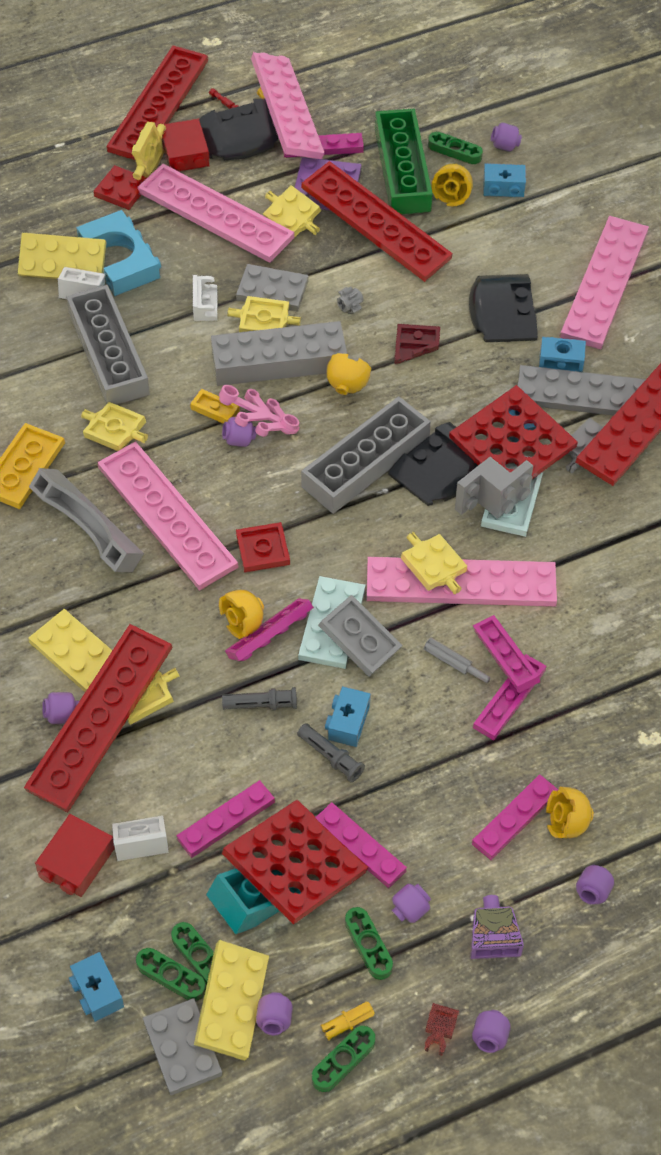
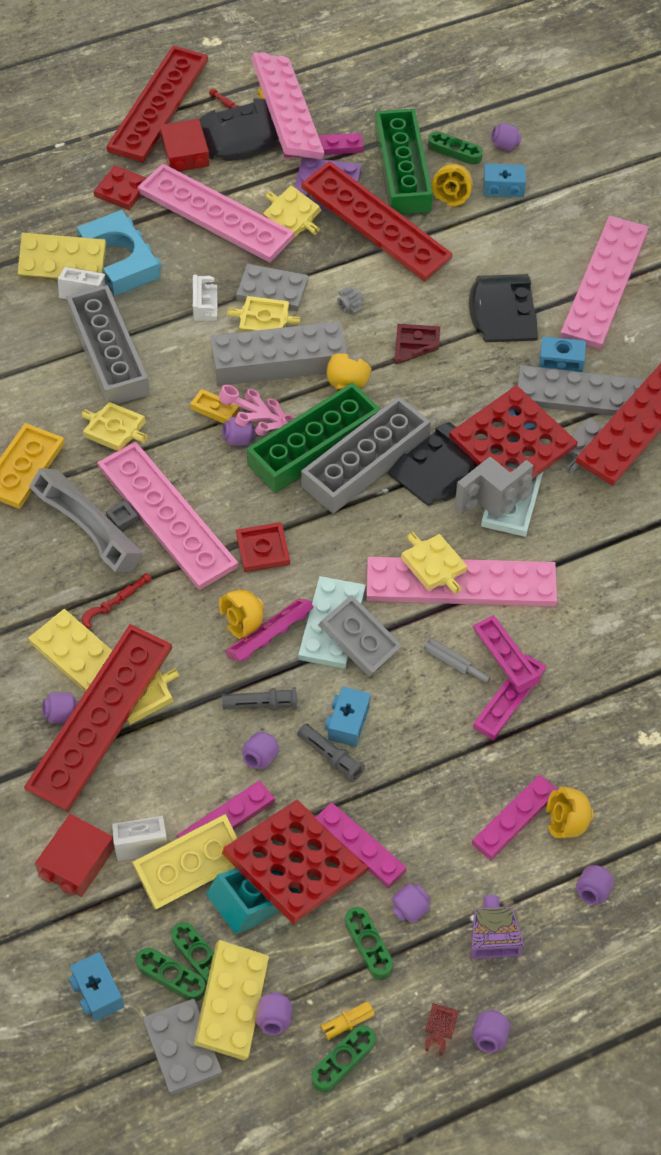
(121, 596): none -> red piece
(122, 515): none -> dark grey plate
(148, 150): light yellow plate -> none
(185, 862): none -> light yellow plate
(260, 750): none -> medium lavender head
(301, 441): none -> green brick

